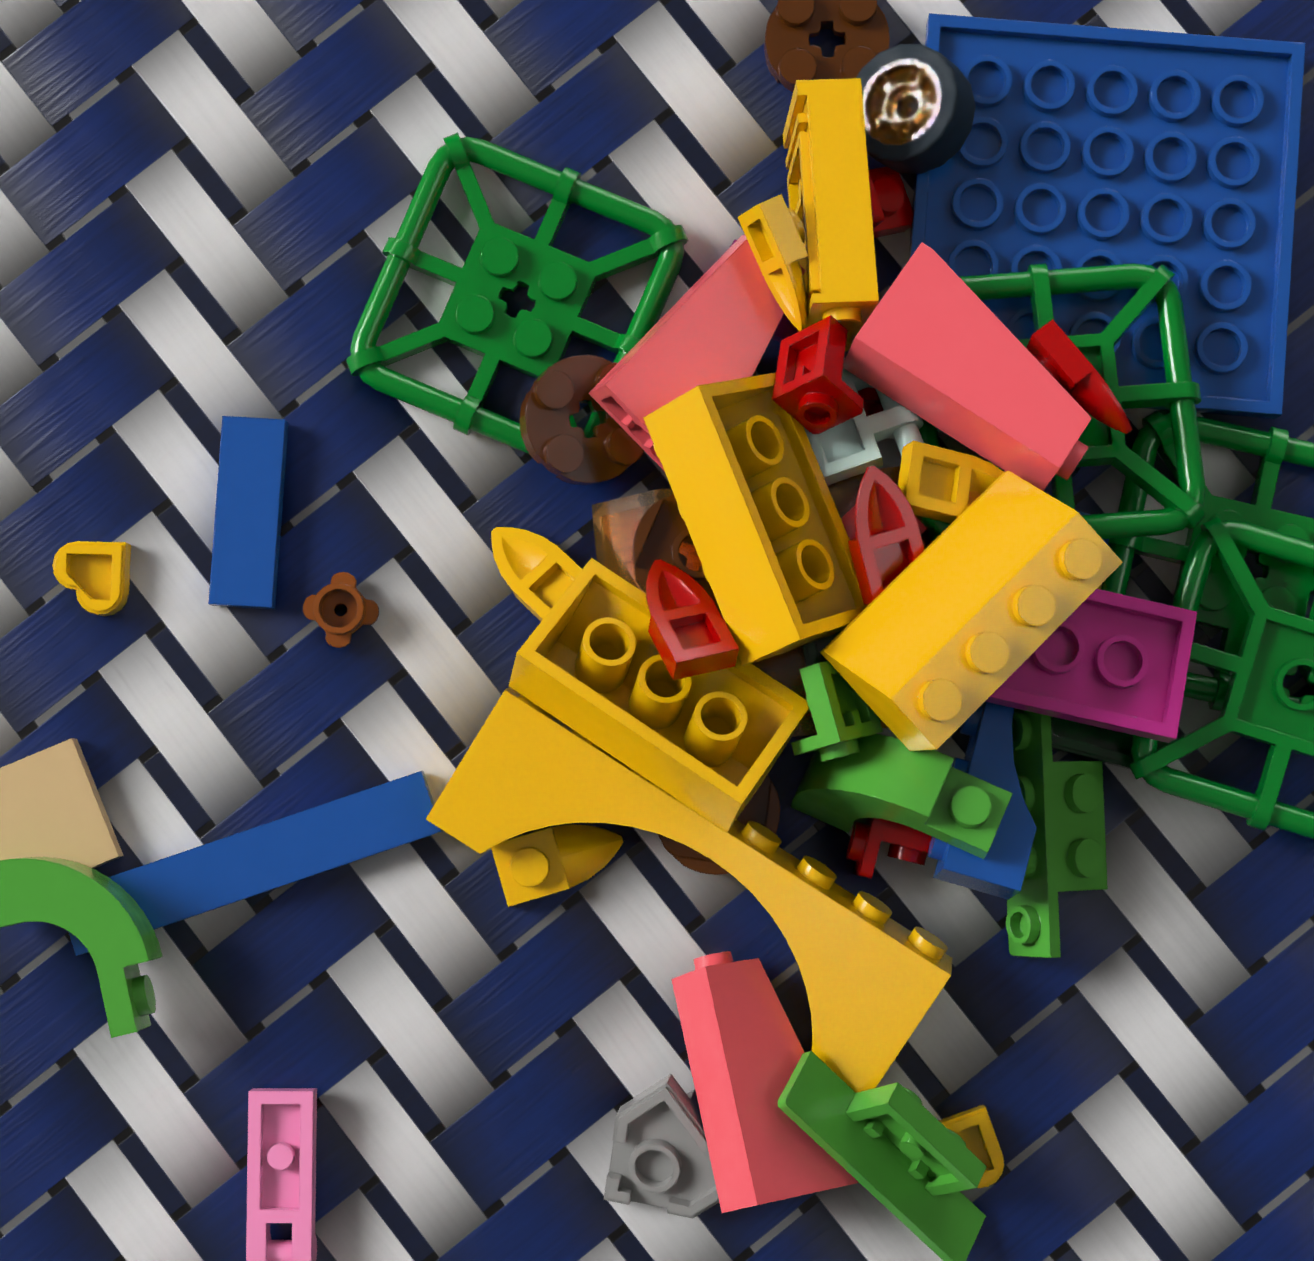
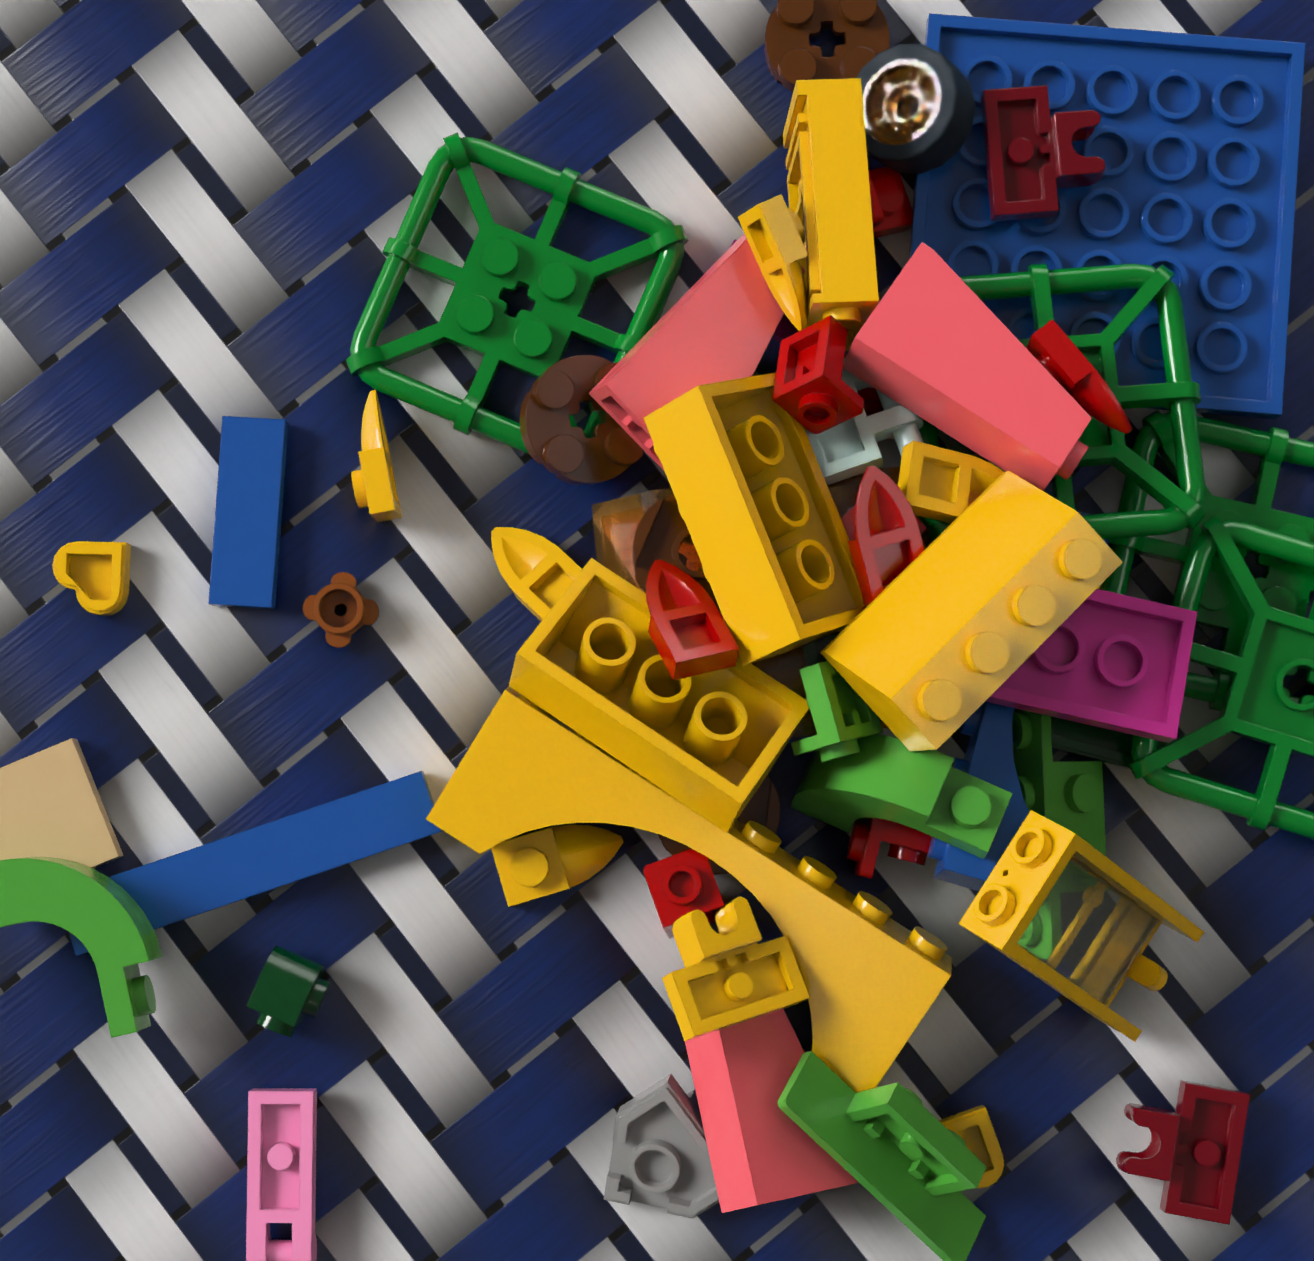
(288, 991): none -> dark green plate
(375, 481): none -> yellow plate
(681, 886): none -> red bracket
(728, 973): none -> yellow plate
(1033, 152): none -> dark red plate
(1073, 918): none -> door
(1192, 1150): none -> dark red plate

